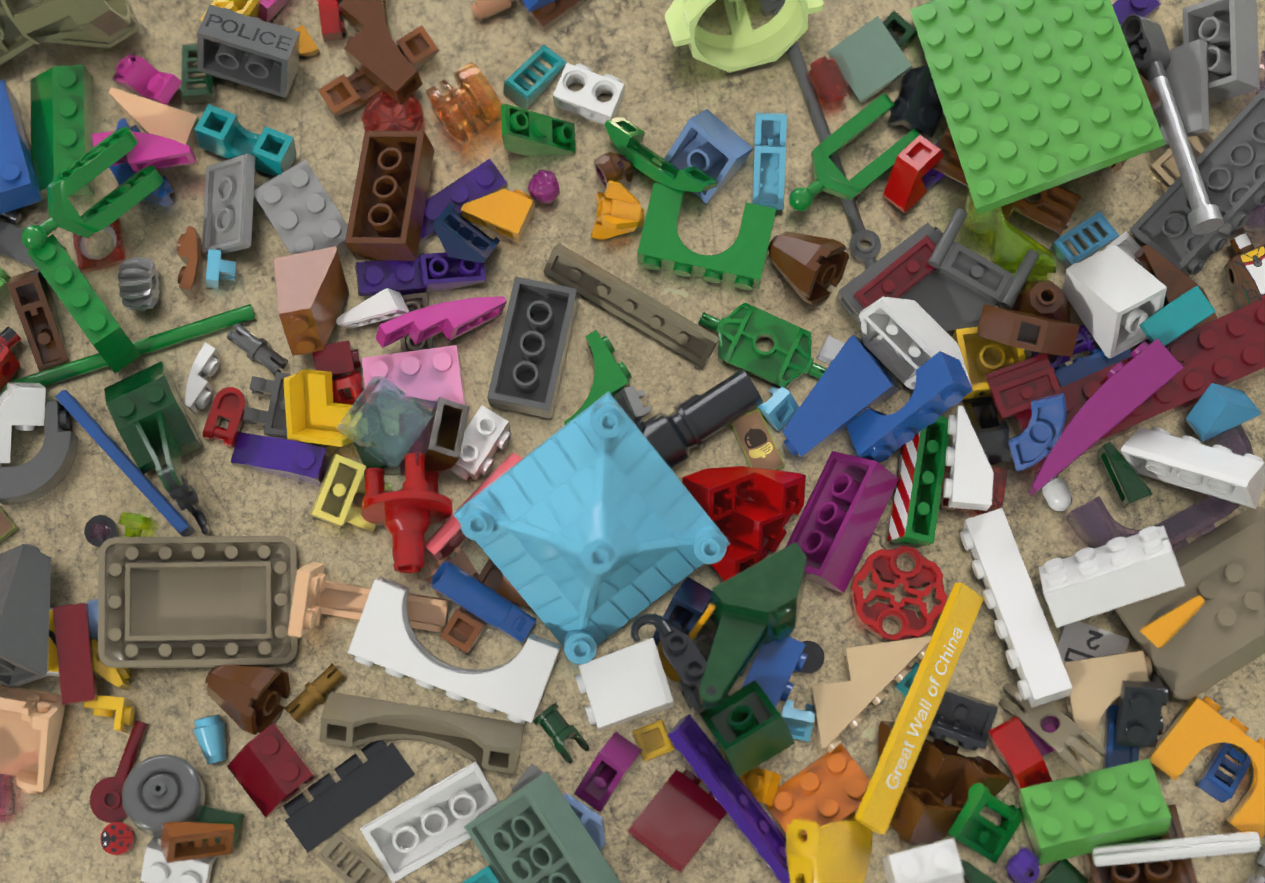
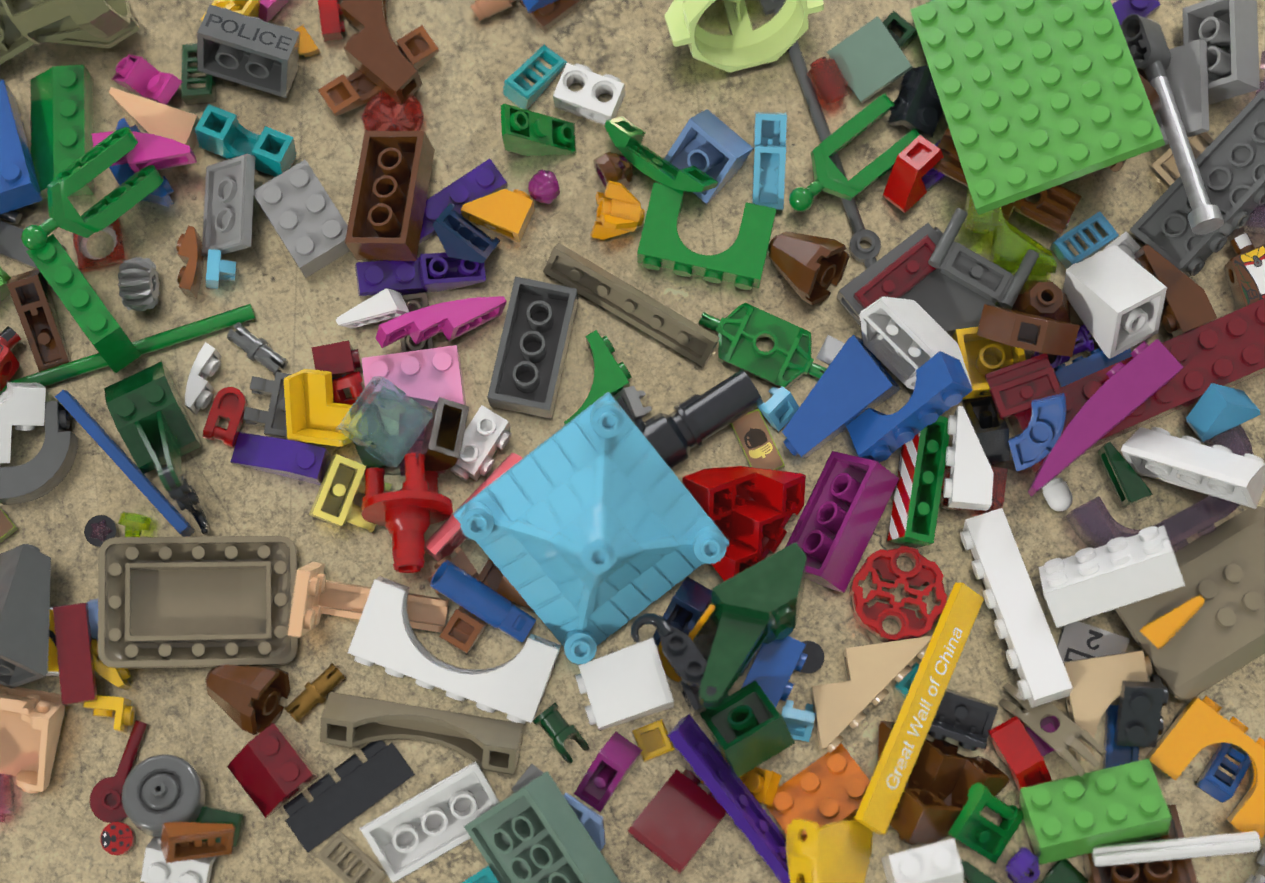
(211, 738): medium azure cone -> none
(309, 297): dark orange slope -> none
(465, 103): clear orange wheel -> none
(1178, 317): teal slope -> none

